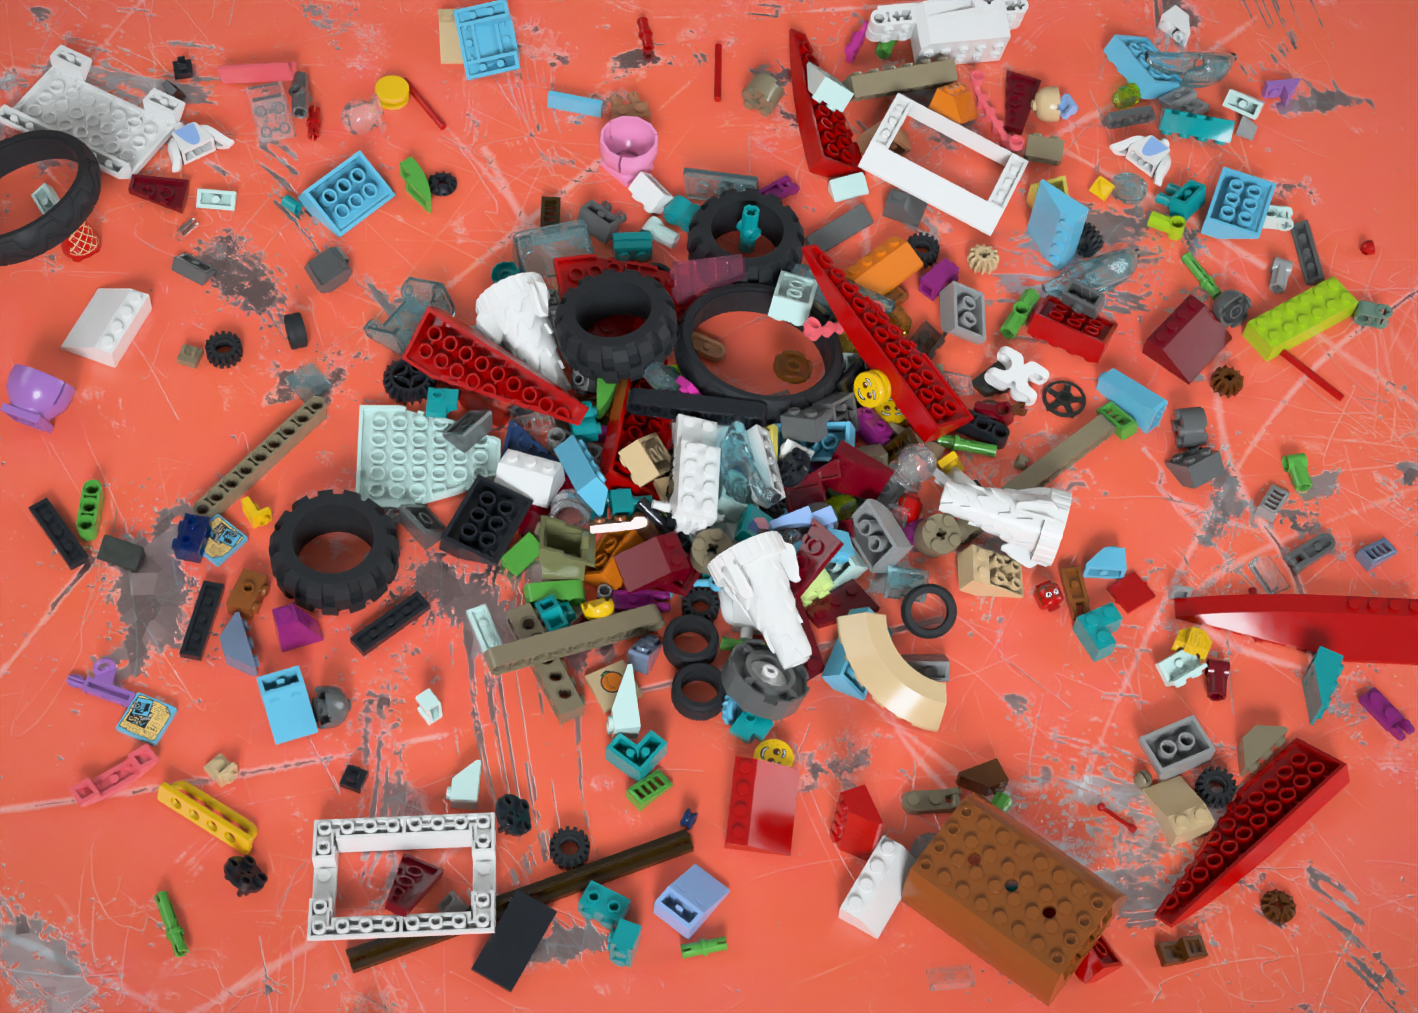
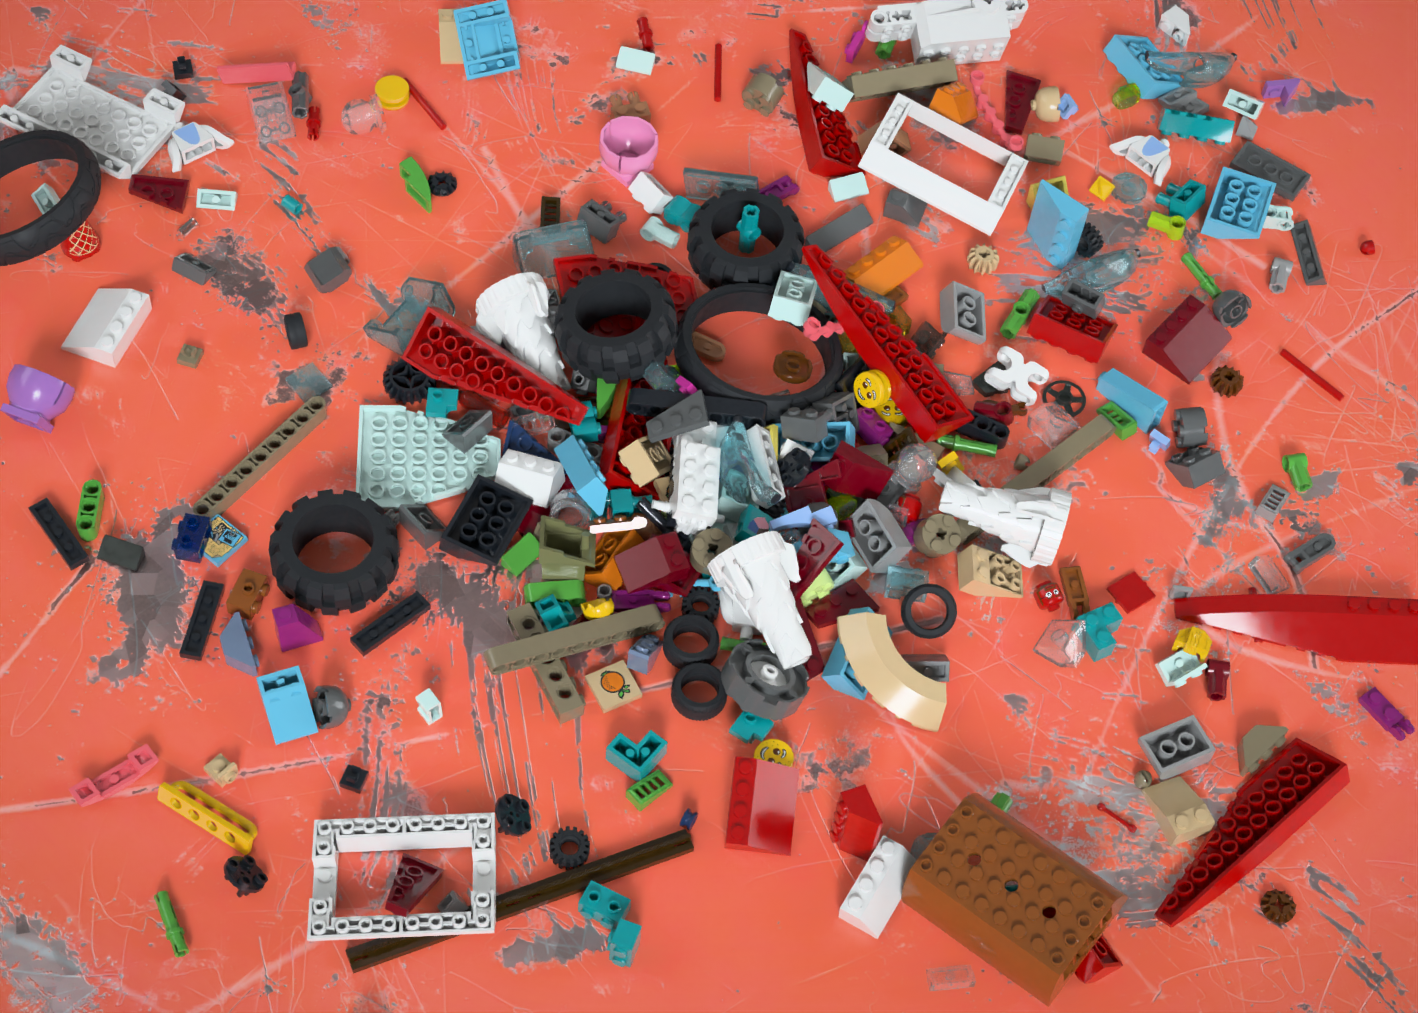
(102, 684): medium lavender piece -> none
(146, 719): tile -> none
(222, 340): black tyre -> none
(254, 514): yellow bracket -> none
(346, 195): medium azure slope -> none
(465, 787): light aqua slope -> none
(484, 627): light aqua tile -> none
(503, 270): teal hair -> none
(513, 941): black tile -> none
(575, 103): medium azure tile -> none
(625, 712): light aqua slope -> none
(632, 246): teal brick -> none
(635, 60): none -> light aqua slope
(679, 419): none -> dark grey wing
(690, 900): light blue slope -> none
(700, 276): clear pink slope -> none
(703, 947): bright green pin -> none
(731, 710): medium azure gear -> none
(927, 243): black tyre -> none
(931, 801): dark tan plate -> none
(938, 278): magenta brick -> none
(984, 778): reddish brown slope -> none
(1052, 424): none -> clear slope
(1063, 642): none -> clear slope
(1107, 564): medium azure slope -> none
(1138, 115): dark grey beam -> none
(1158, 441): none -> light blue tile
(1181, 951): reddish brown slope -> none
(1220, 777): black tyre -> none
(1267, 166): none -> dark grey plate
(1300, 318): lime brick -> none
(1321, 681): teal slope -> none
(1369, 563): sand blue slope -> none
(1370, 314): sand green piece -> none

